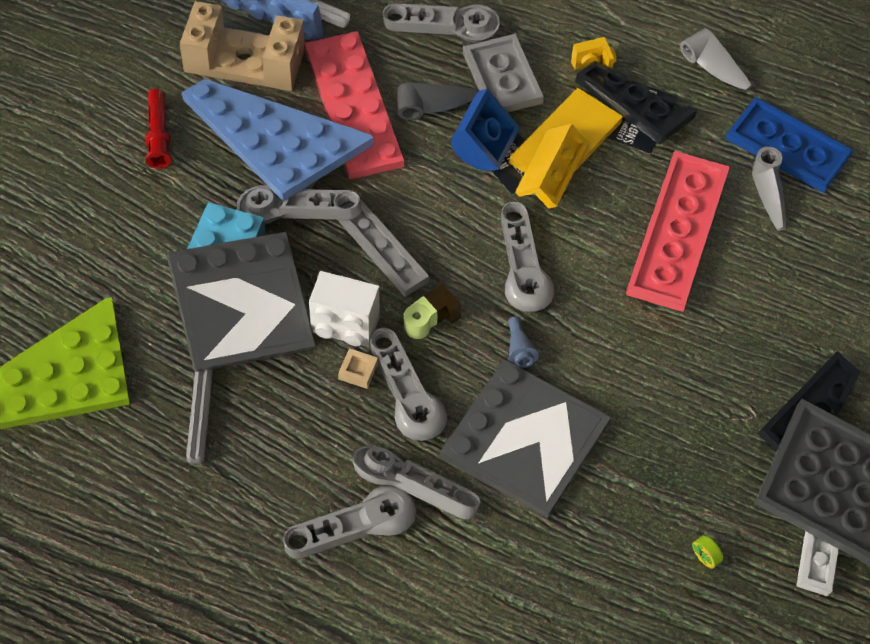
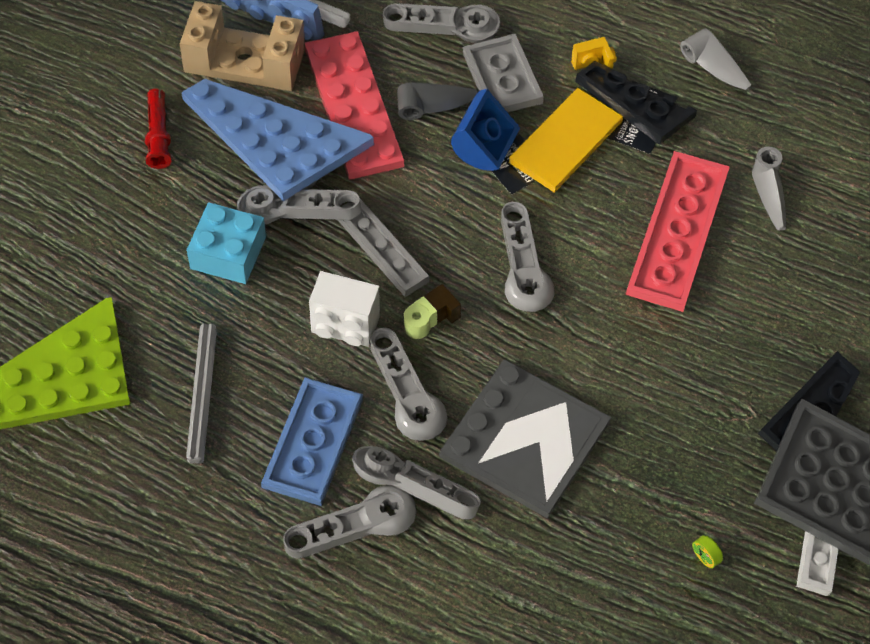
(240, 301): dark grey plate -> none
(312, 441): none -> medium blue tile
(358, 368): tan plate -> none
(521, 349): sand blue cone -> none
(553, 164): yellow panel -> none
(804, 150): blue tile -> none

